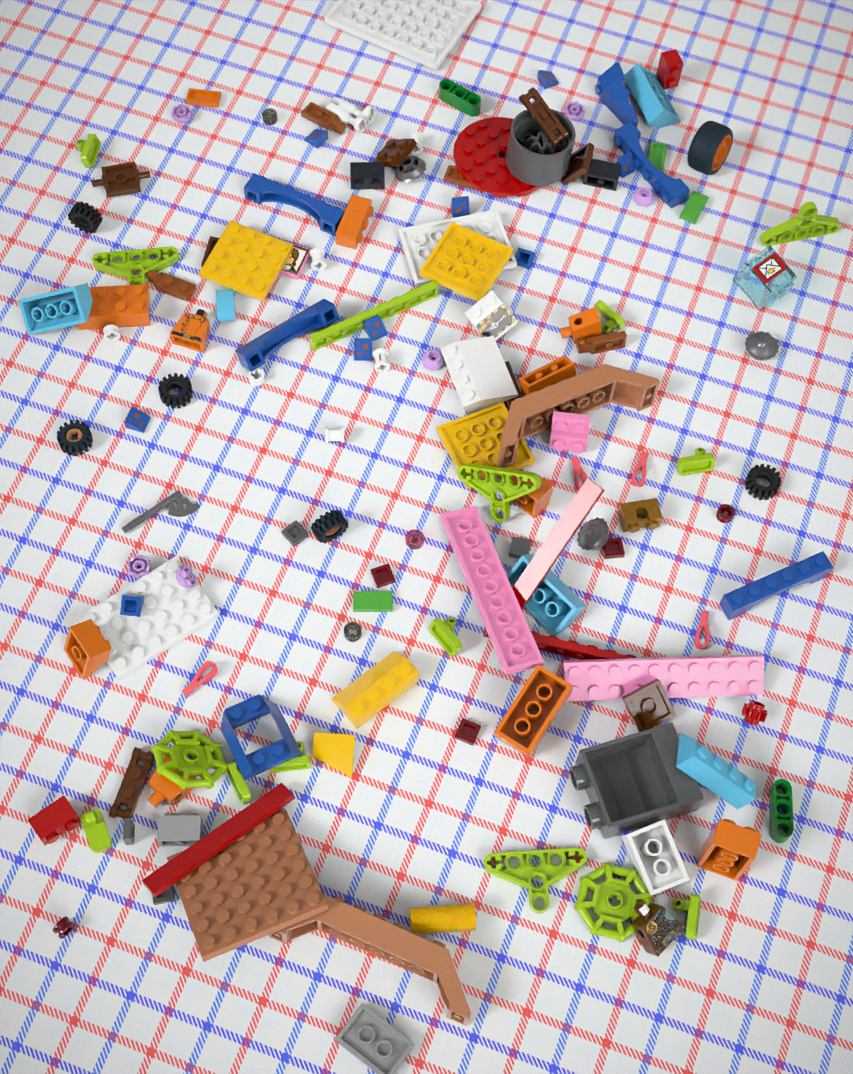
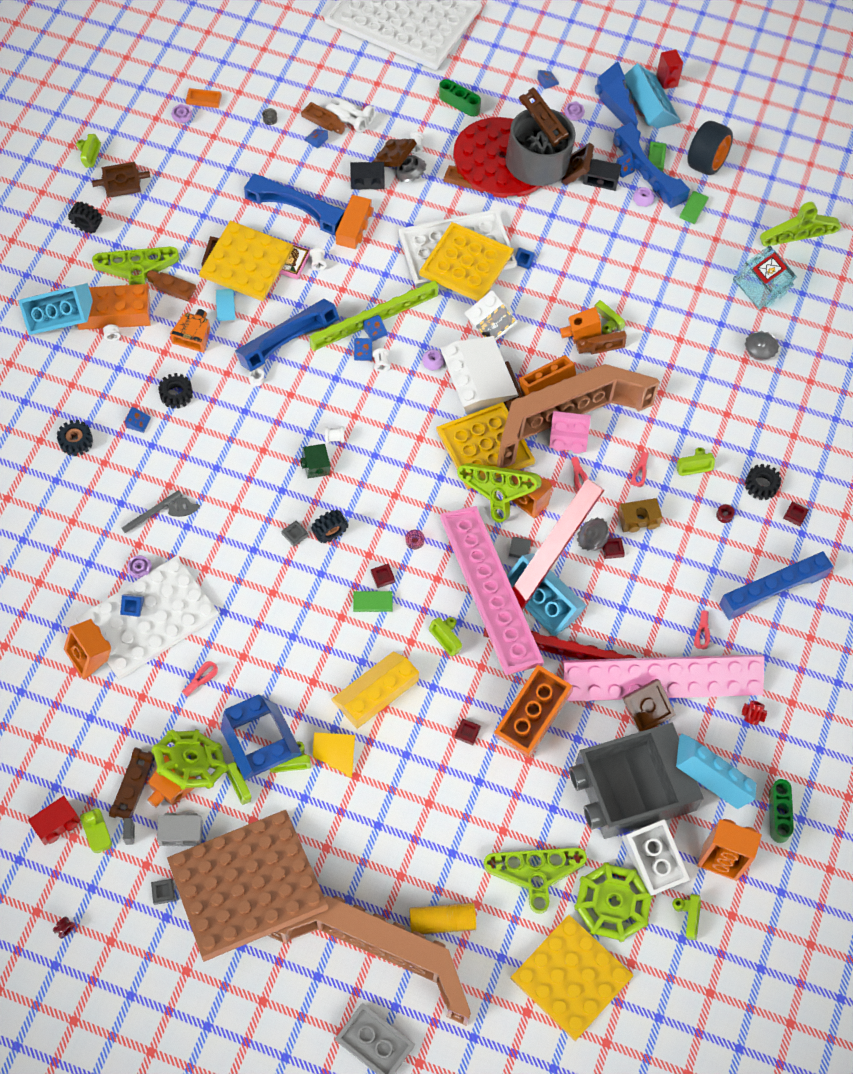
(186, 577): lavender plate -> none
(218, 840): red tile -> none
(315, 461): none -> dark green head
(352, 625): clear smoke bush -> none
(460, 206): blue slope -> none
(571, 977): none -> yellow plate
(655, 927): torso -> none
(796, 514): none -> dark red tile

